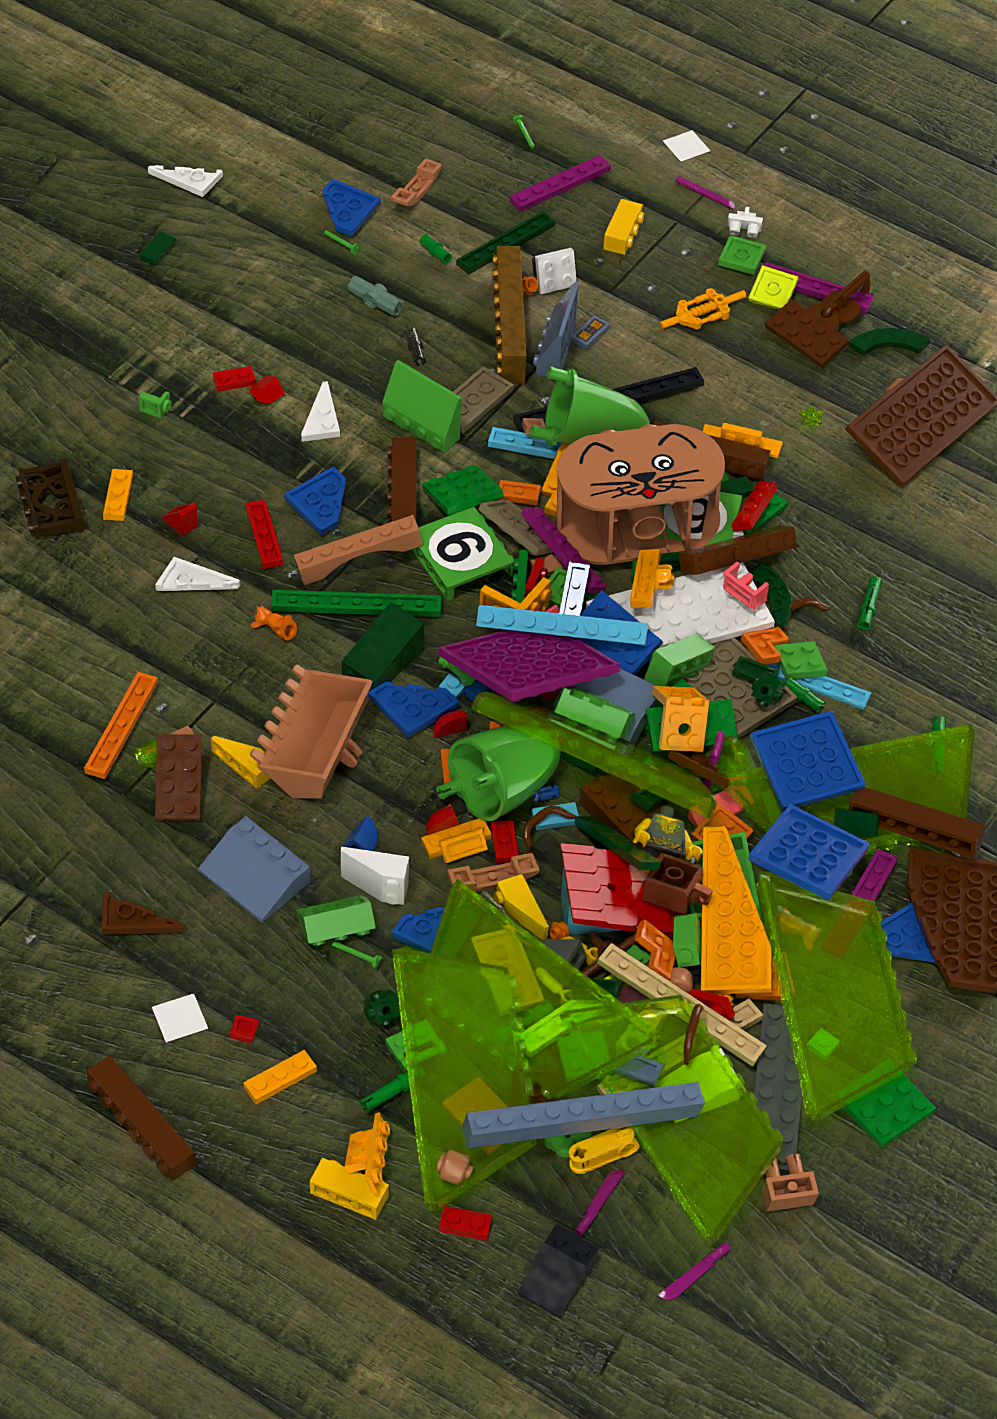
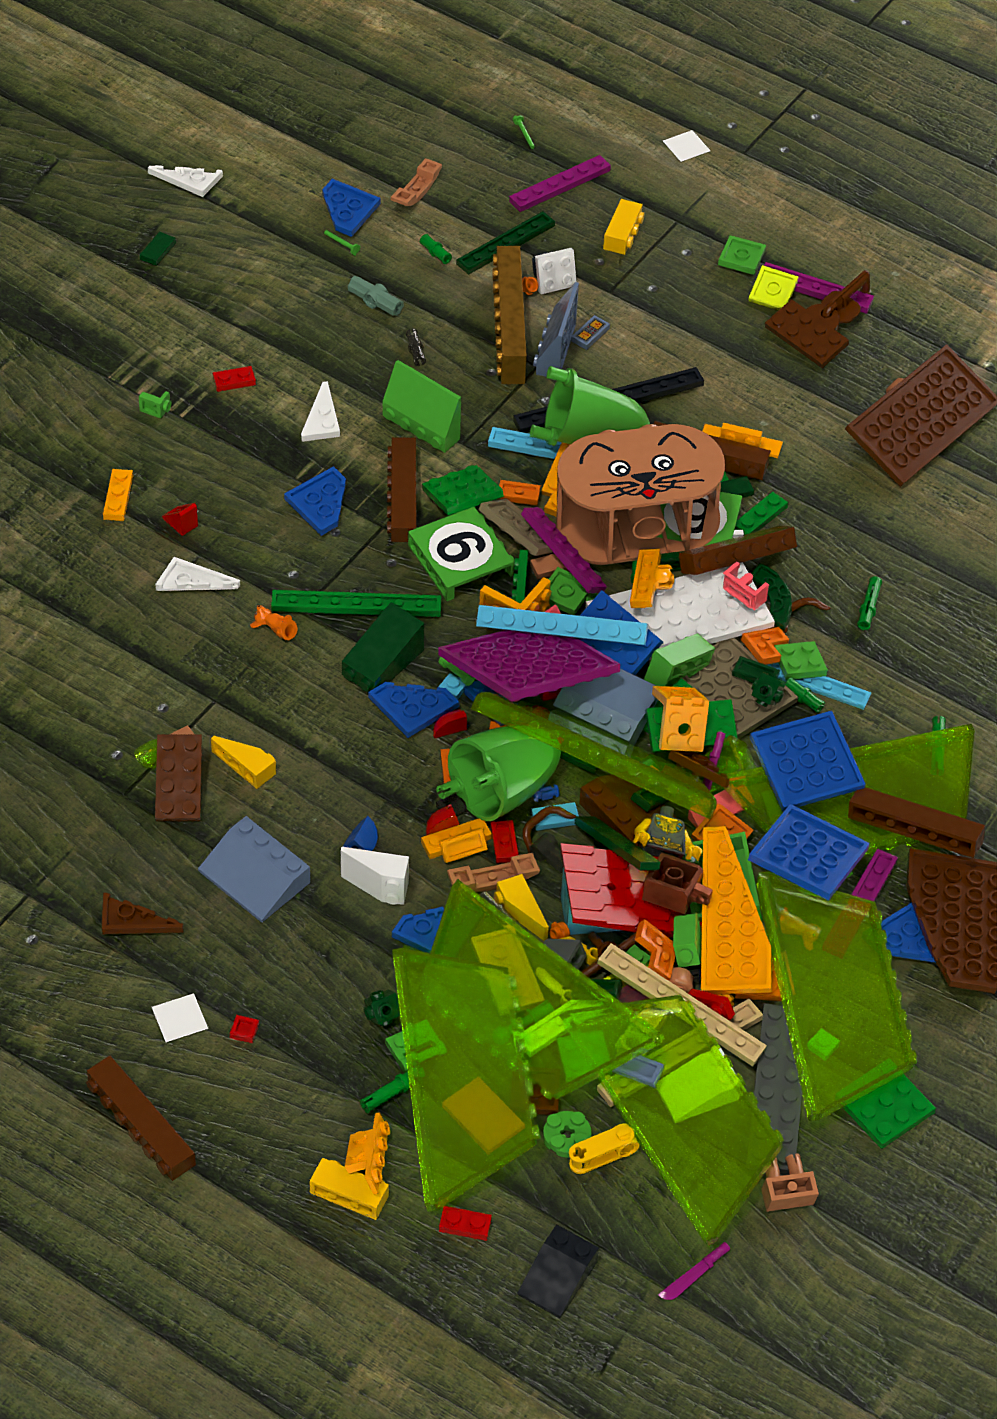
(59, 475): dark brown fence -> none
(121, 725): orange plate -> none
(264, 534): red plate -> none
(267, 389): red brick -> none
(280, 1077): light orange plate -> none
(313, 731): nougat piece -> none
(336, 919): bright green slope -> none
(375, 961): bright green piece -> none
(393, 536): nougat arch -> none
(454, 1167): nougat head -> none
(480, 395): dark tan plate -> none
(528, 422): nougat plate -> none
(537, 573): red plate -> none
(575, 589): plate -> none
(582, 1115): sand blue brick -> none
(595, 712): bright green wedge -> none
(601, 1196): magenta piece -> none
(690, 1033): reddish brown animal -> none
(713, 196): magenta piece -> none
(715, 302): light orange bar -> none
(746, 221): white hips -> none
(754, 506): red plate -> none
(808, 419): clear neon green plate -> none
(857, 821): dark green tile -> none
(889, 336): dark green tile -> none

